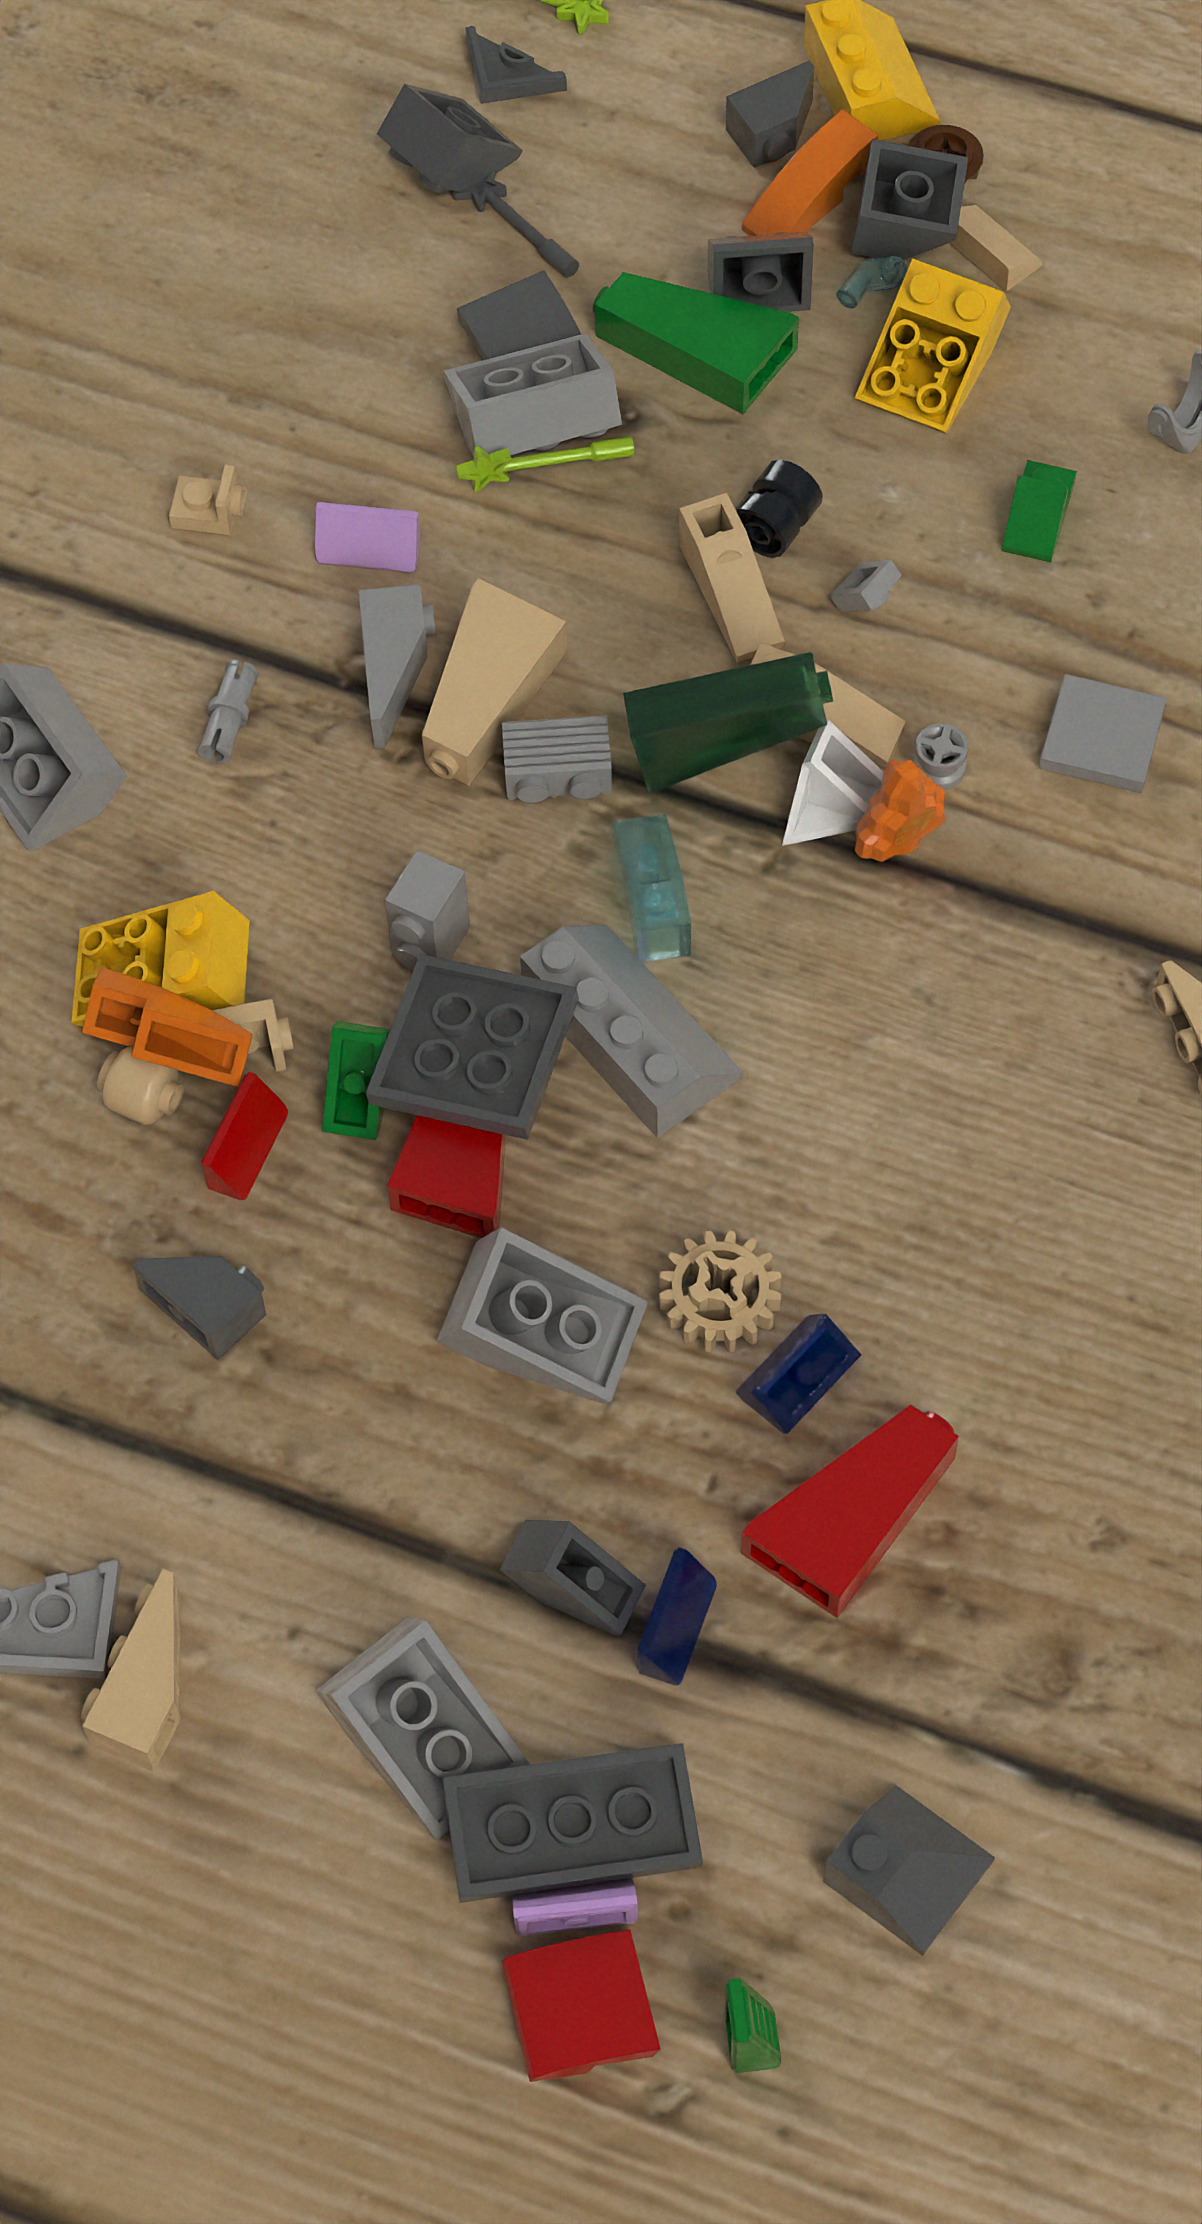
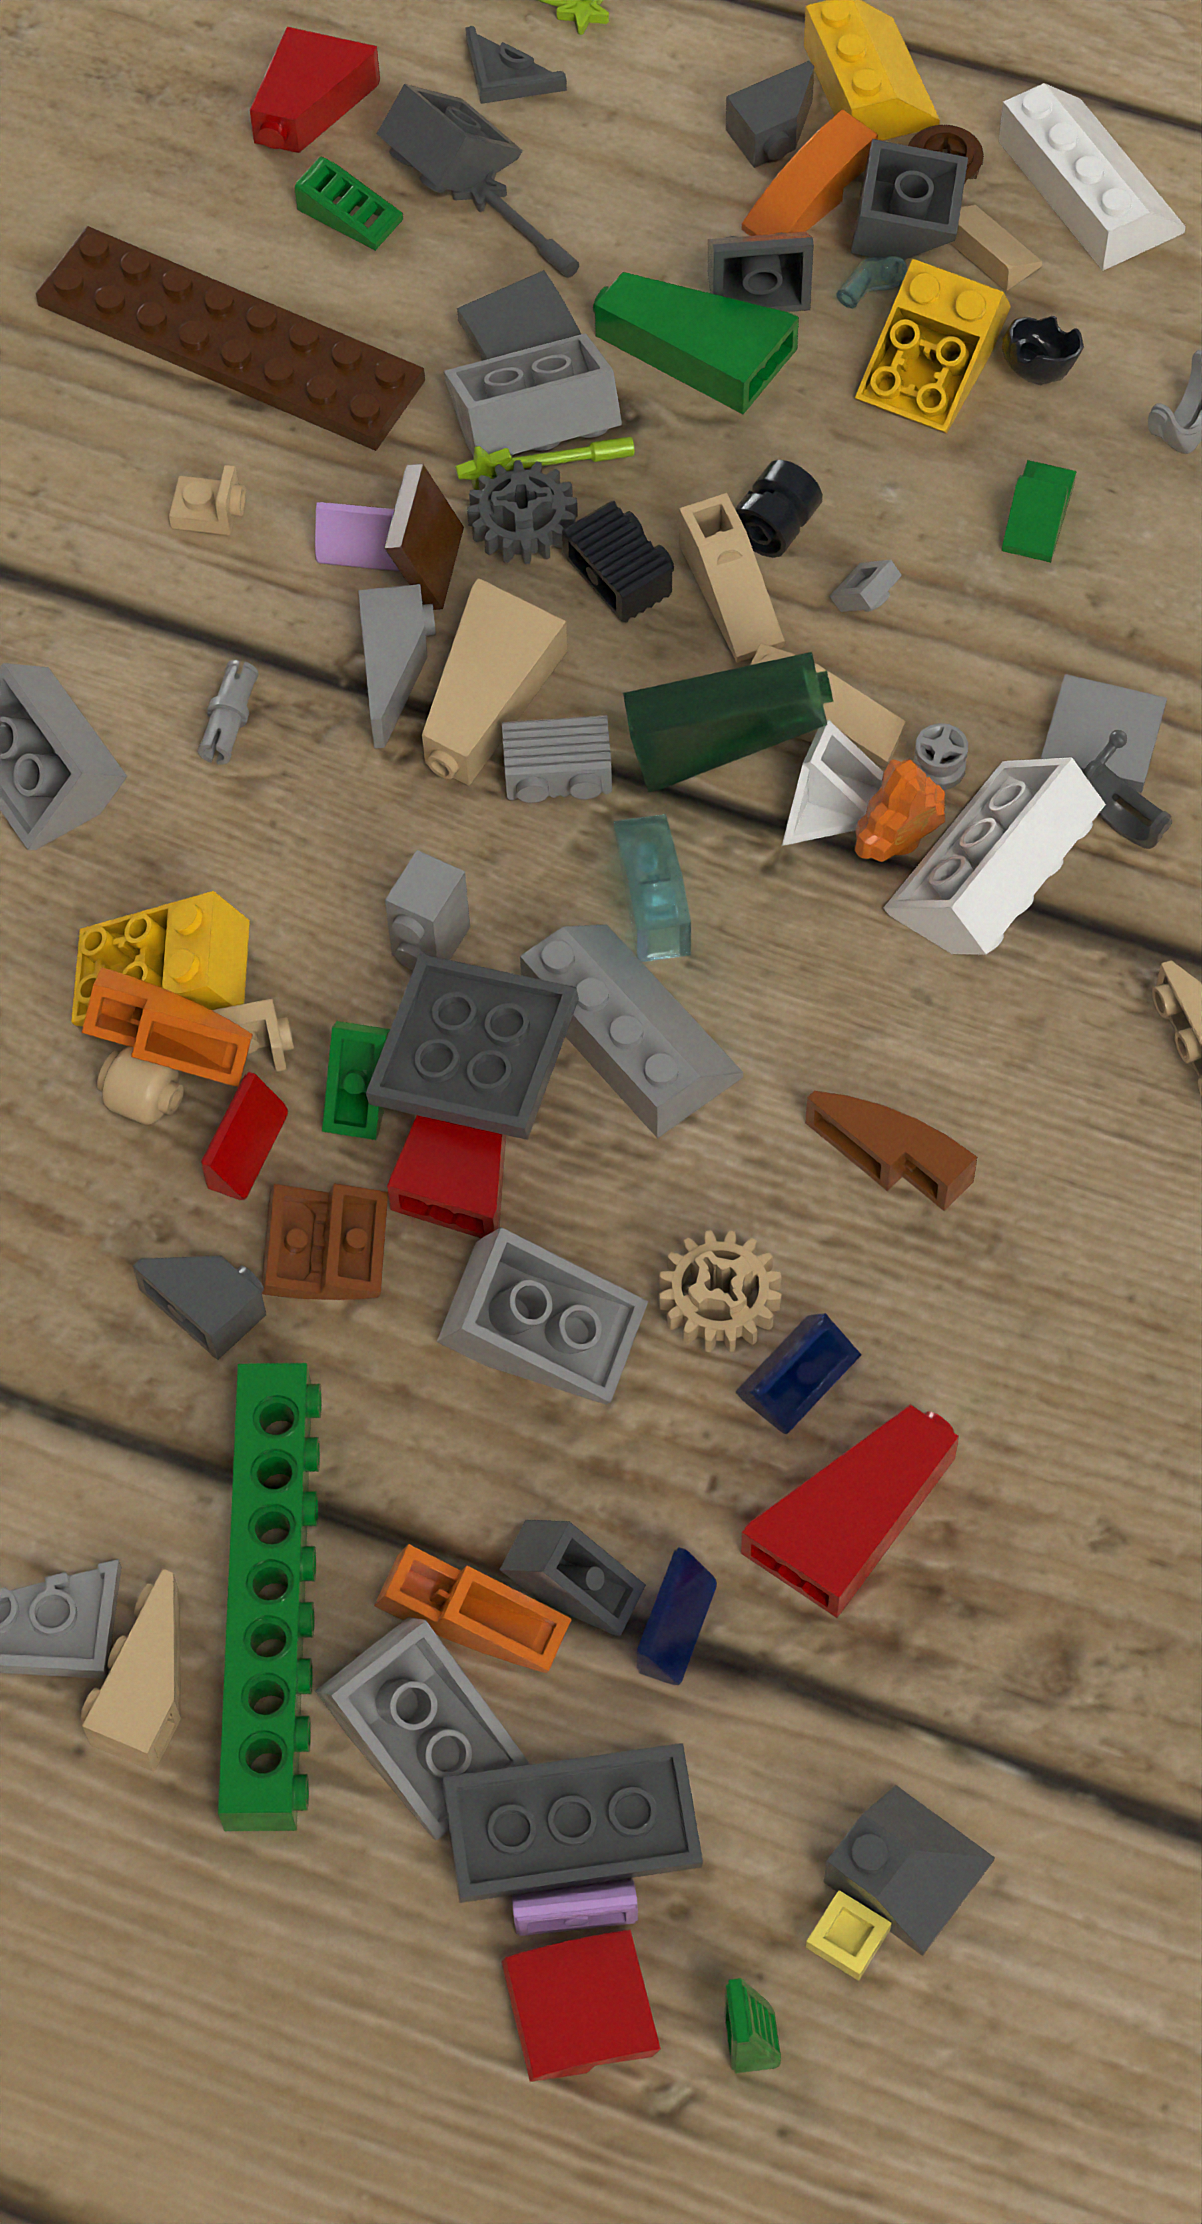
(231, 337): none -> reddish brown plate
(246, 1797): none -> green brick
(310, 87): none -> red slope
(325, 1243): none -> dark orange slope
(326, 182): none -> green slope
(424, 535): none -> reddish brown tile
(473, 1610): none -> orange slope
(521, 511): none -> dark grey gear
(618, 560): none -> black brick
(848, 1935): none -> light yellow plate
(892, 1146): none -> dark orange slope
(997, 854): none -> white slope
(1041, 349): none -> black hair
(1085, 175): none -> white slope
(1112, 788): none -> dark grey helmet

